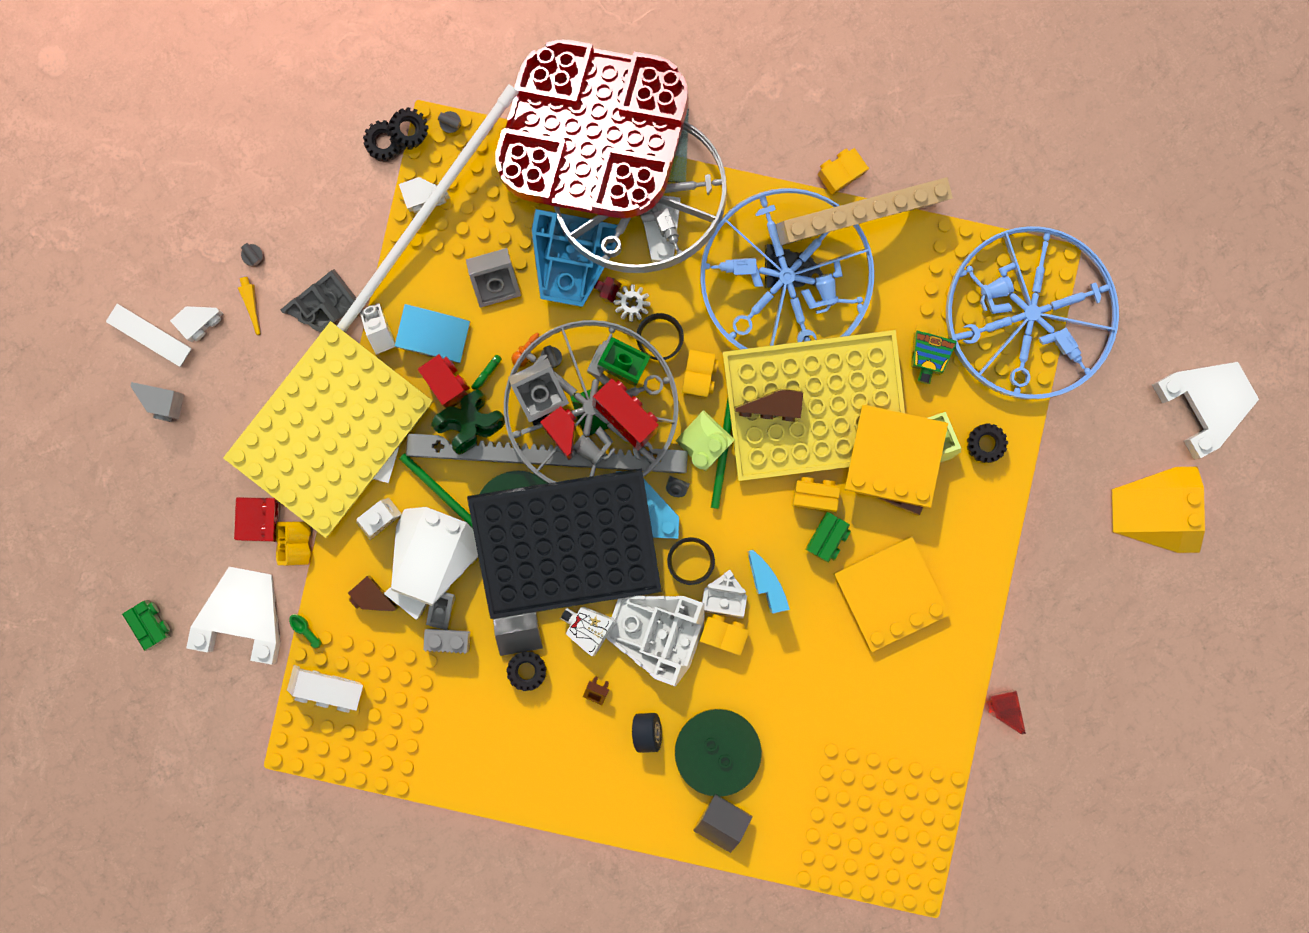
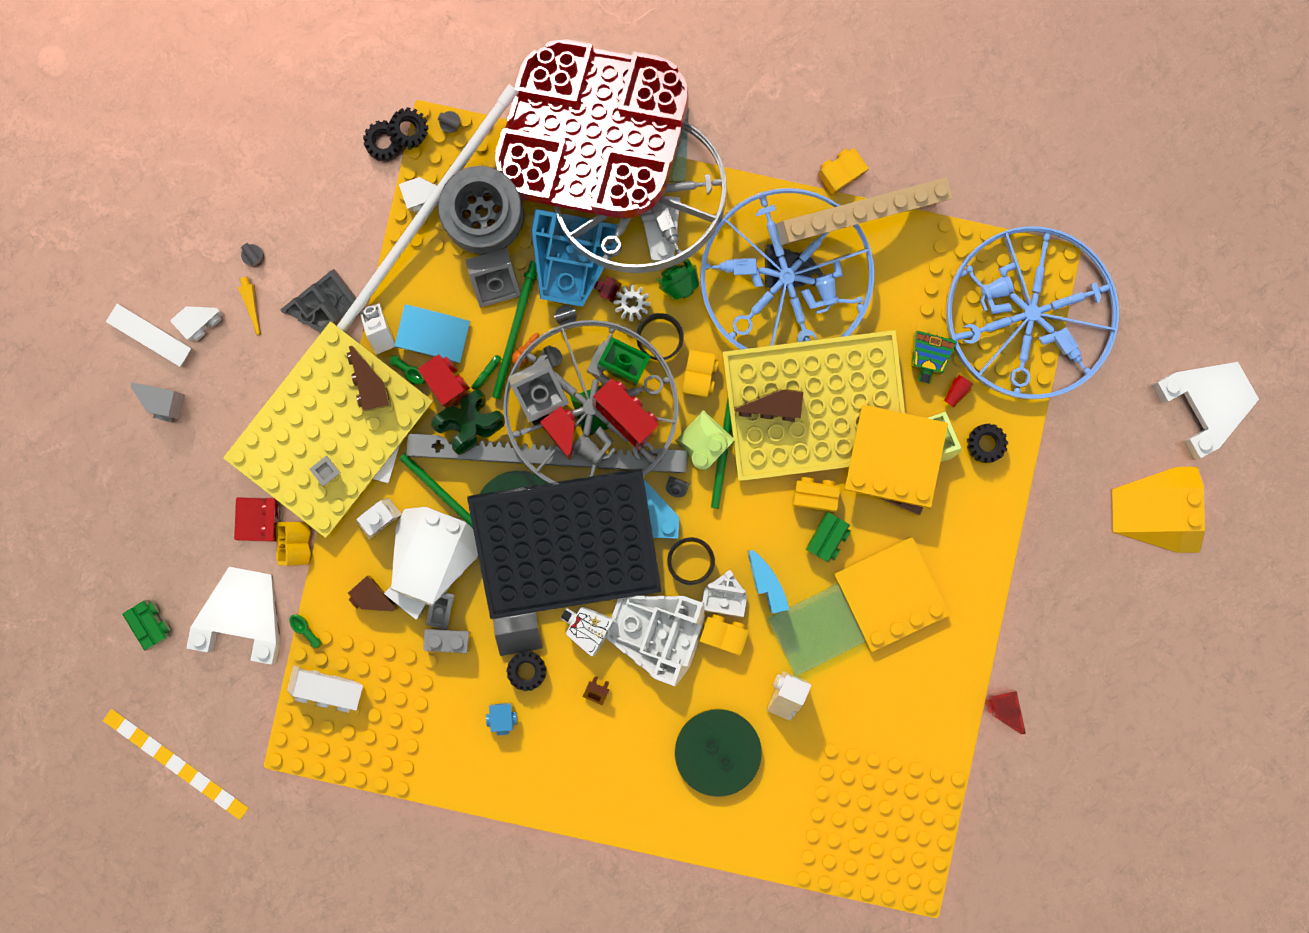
(175, 764): none -> sticker
(325, 471): none -> light grey tile
(372, 389): none -> reddish brown slope
(411, 372): none -> green piece
(478, 182): none -> flat silver wheel
(501, 718): none -> dark azure brick
(529, 278): none -> green bar
(565, 314): none -> dark grey plate
(646, 732): black wheel -> none
(679, 280): none -> green cone
(723, 823): dark grey slope -> none
(788, 695): none -> white wedge
(816, 629): none -> clear light blue piece
(958, 390): none -> red cone

